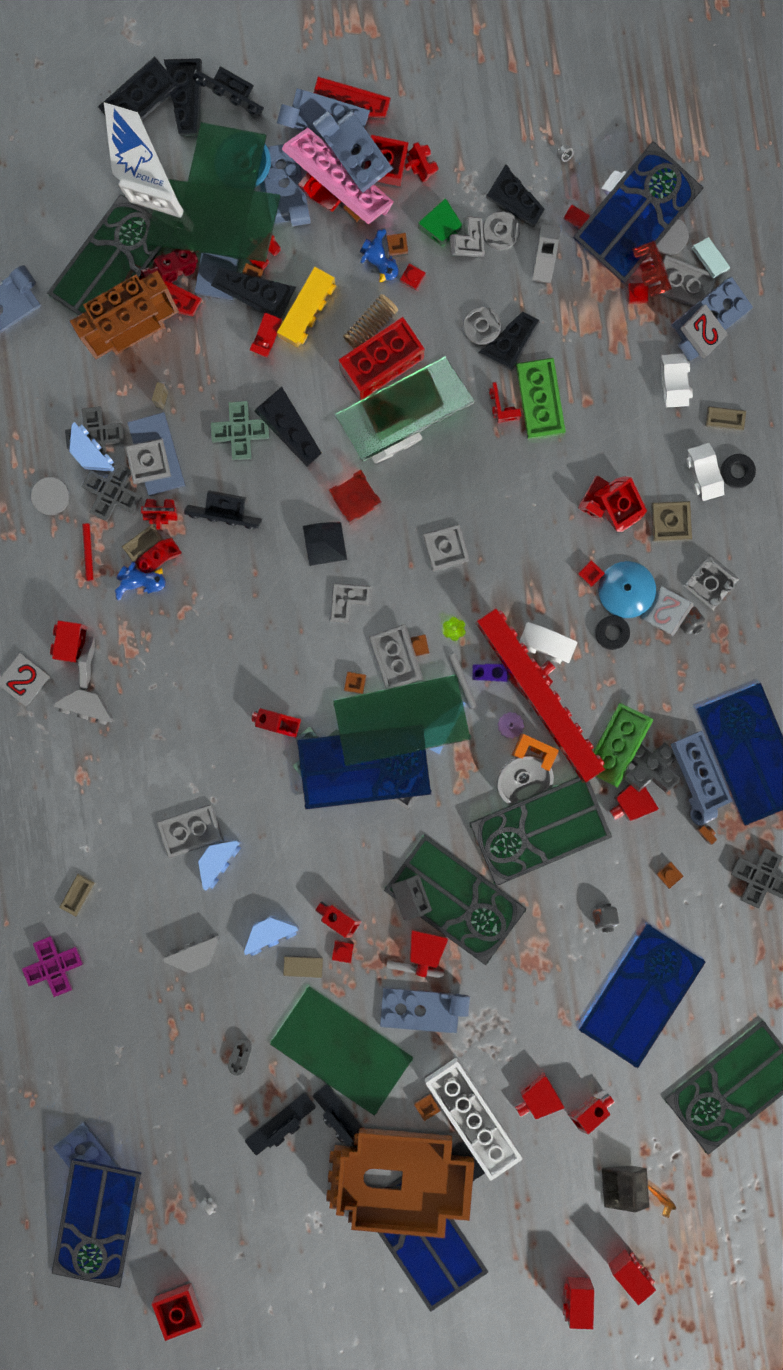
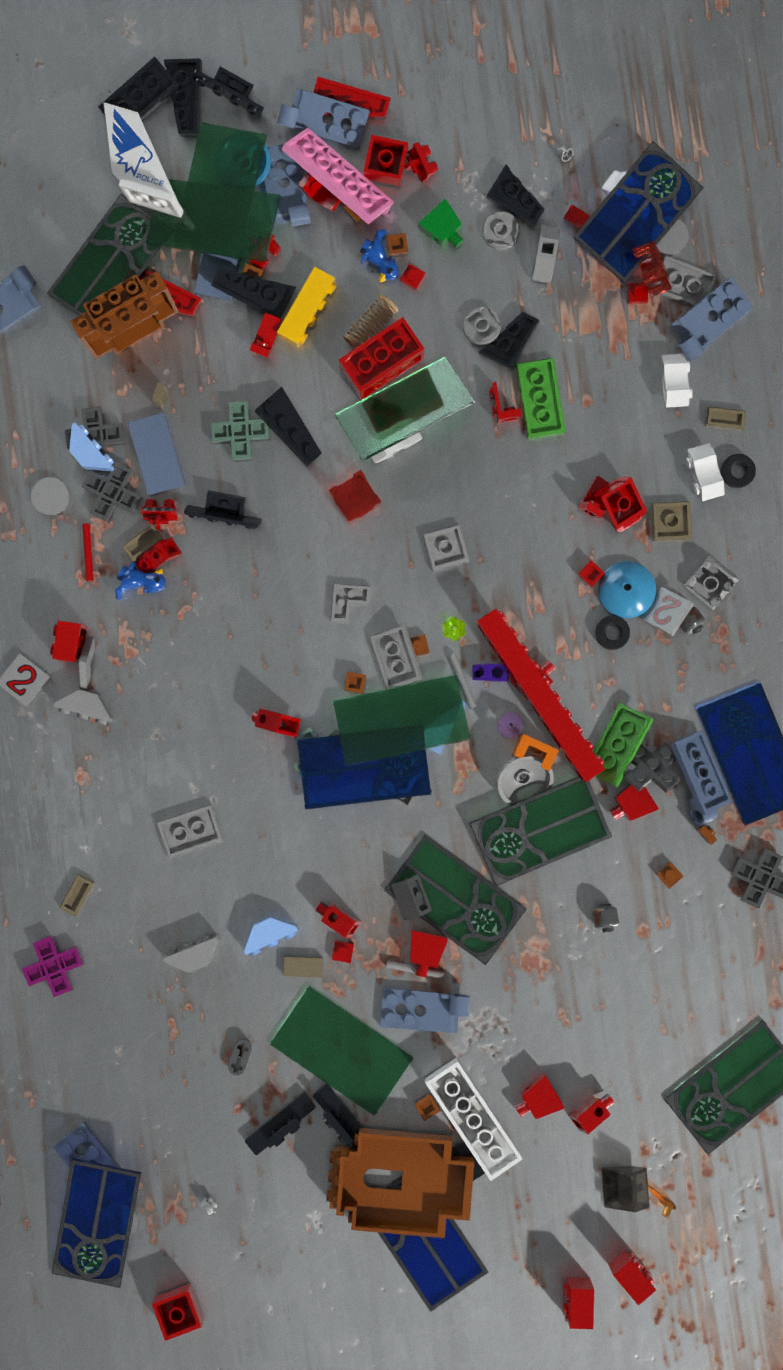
(148, 461): light grey tile -> none
(173, 265): dark red brick -> none
(215, 861): light blue slope -> none
(324, 543): black slope -> none
(343, 138): sand blue hinge -> none
(472, 241): light grey tile -> none
(548, 642): white brick -> none
(642, 996): clear blue piece -> none
(704, 331): light grey tile -> none
(710, 257): light aqua tile -> none

